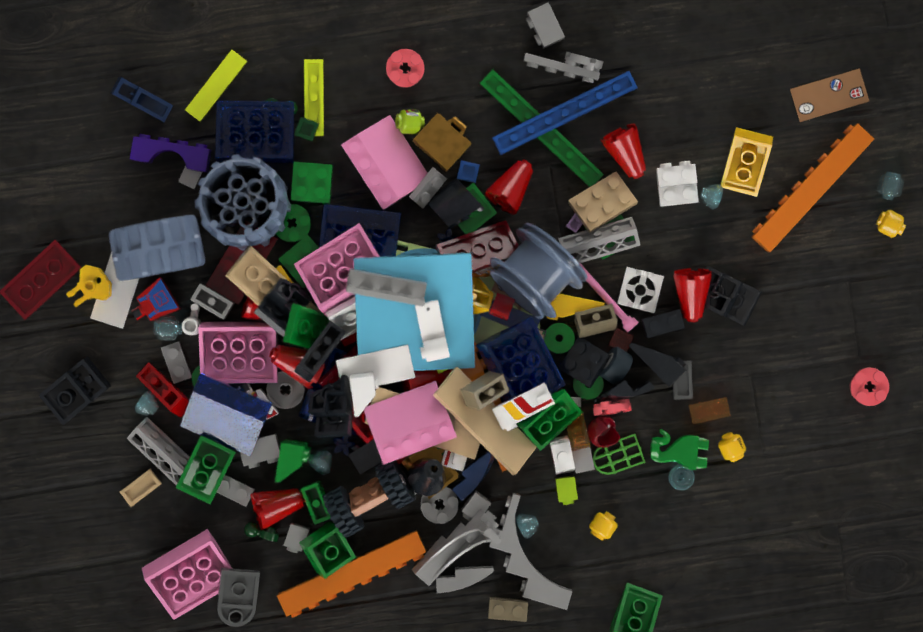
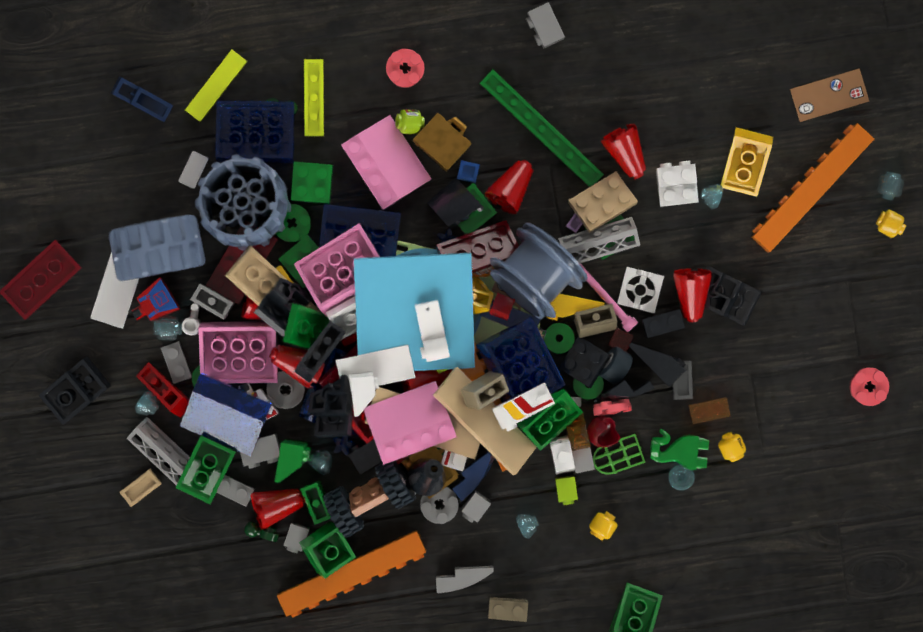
(90, 287): yellow hinge -> none
(146, 150): dark purple arch -> none
(187, 574): bright pink slope -> none
(237, 594): dark grey tile -> none
(306, 129): dark green plate -> none
(386, 287): light grey fence -> none
(427, 187): light grey plate -> none
(445, 551): light grey arch -> none
(536, 586): light grey arch -> none
(564, 112): blue tile -> none
(569, 70): light grey plate -> none
(578, 60): light grey plate -> none

